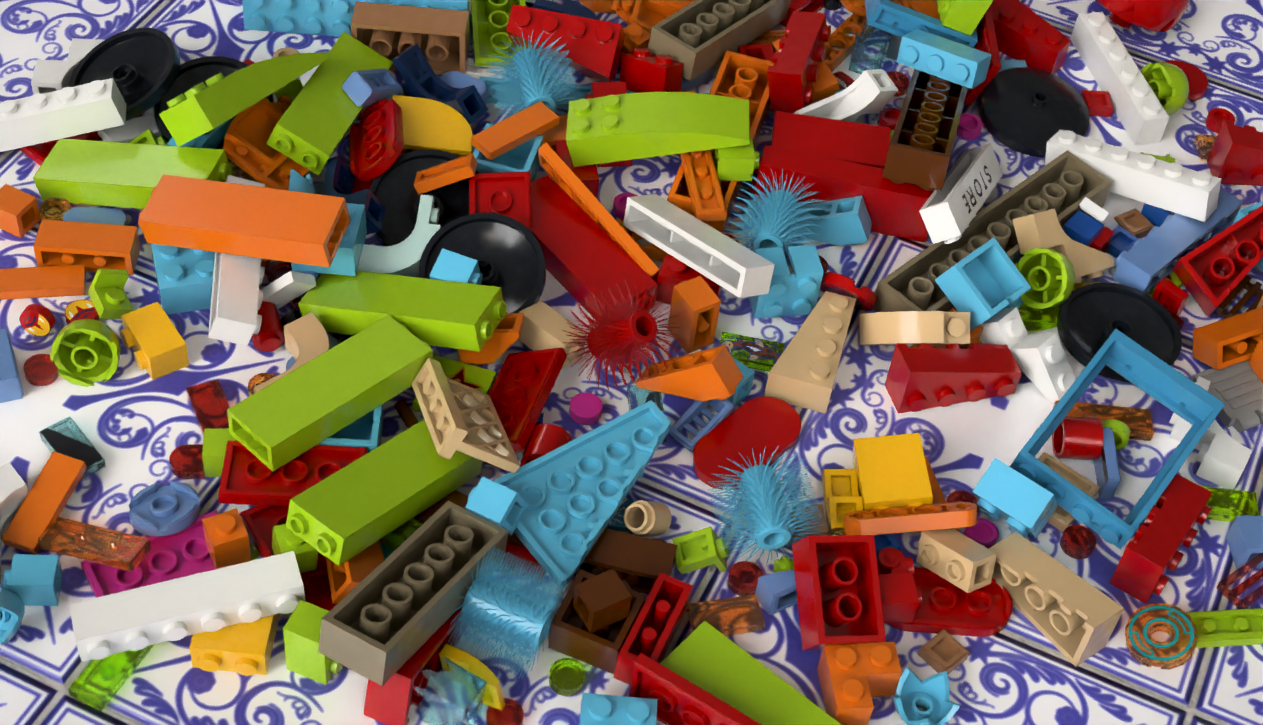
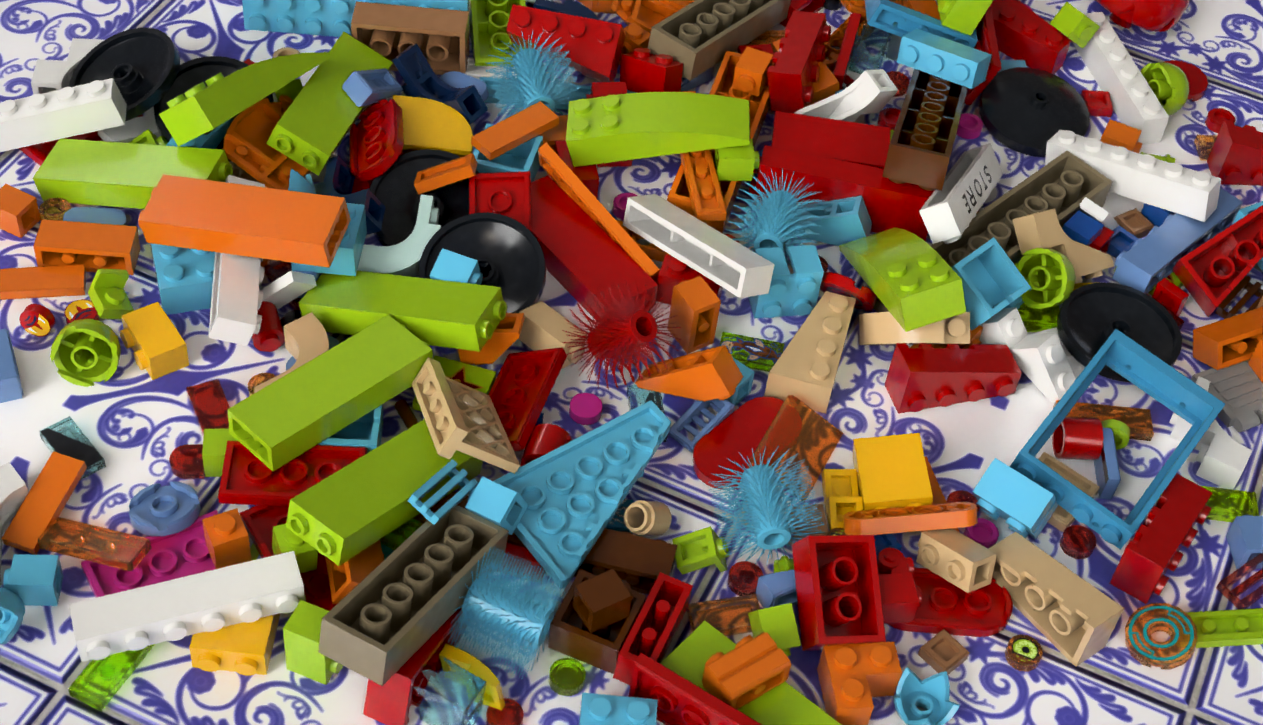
(40, 370): clear red tile -> none
(457, 478): none -> medium azure tile
(746, 671): none -> orange brick
(751, 71): none -> orange brick
(779, 624): none -> lime brick
(804, 433): none -> clear orange piece
(847, 48): none -> red tile
(907, 277): none -> lime slope
(1023, 653): none -> tile
(1074, 25): none -> lime brick
(1122, 135): none -> orange brick

